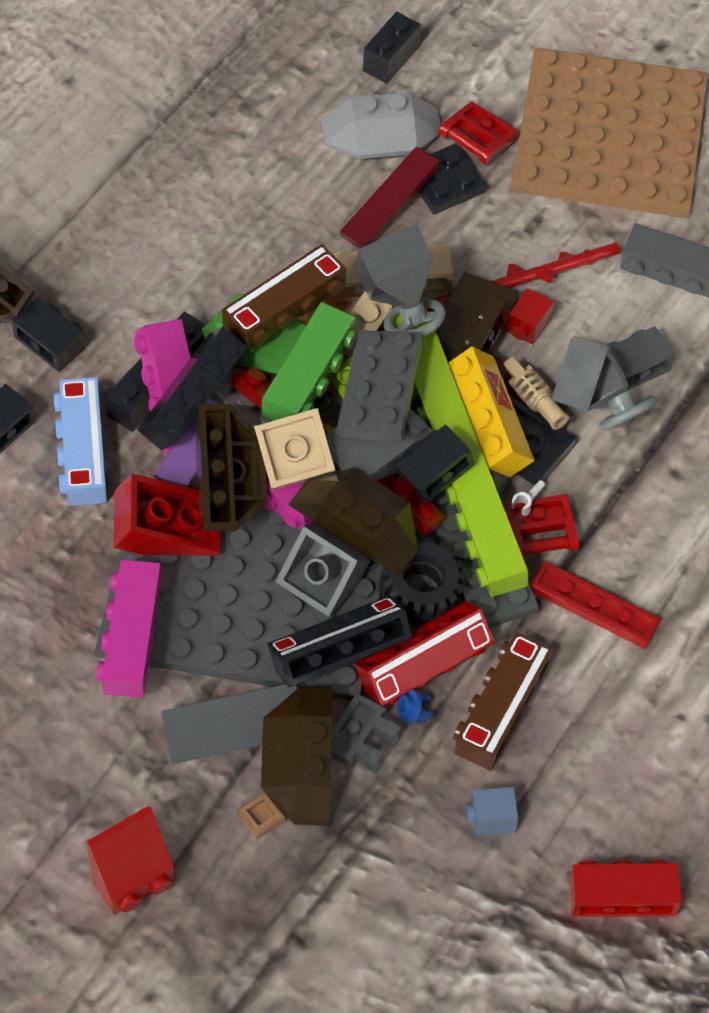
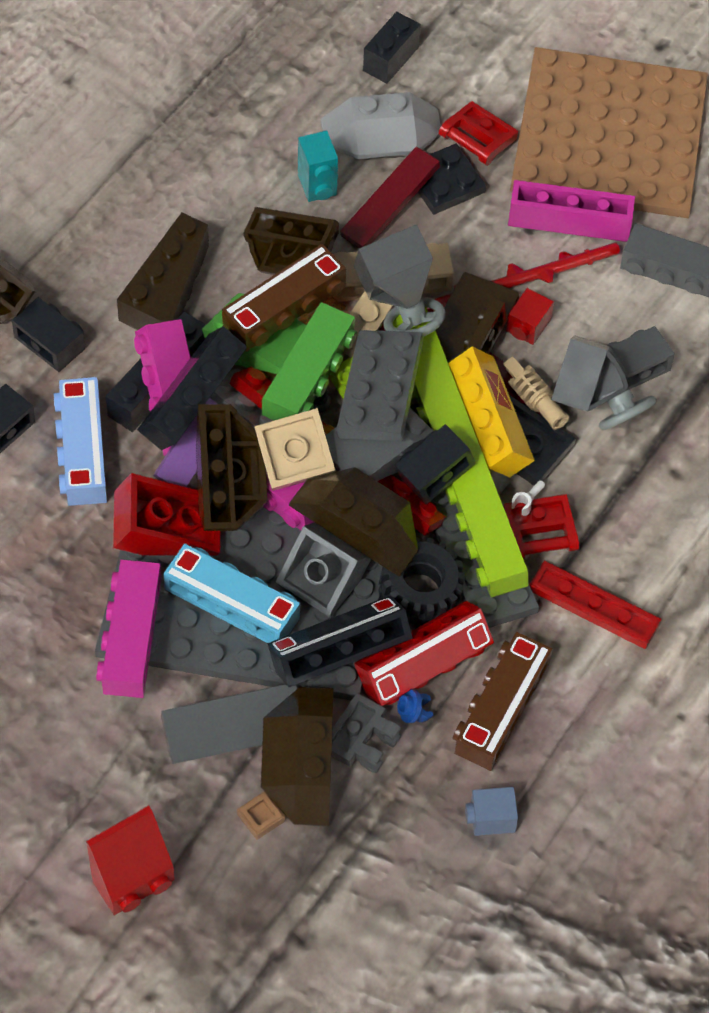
(167, 276): none -> dark brown wedge
(231, 594): none -> medium azure brick
(284, 237): none -> dark brown wedge
(317, 166): none -> teal brick
(571, 210): none -> dark pink brick
(624, 889): red brick -> none

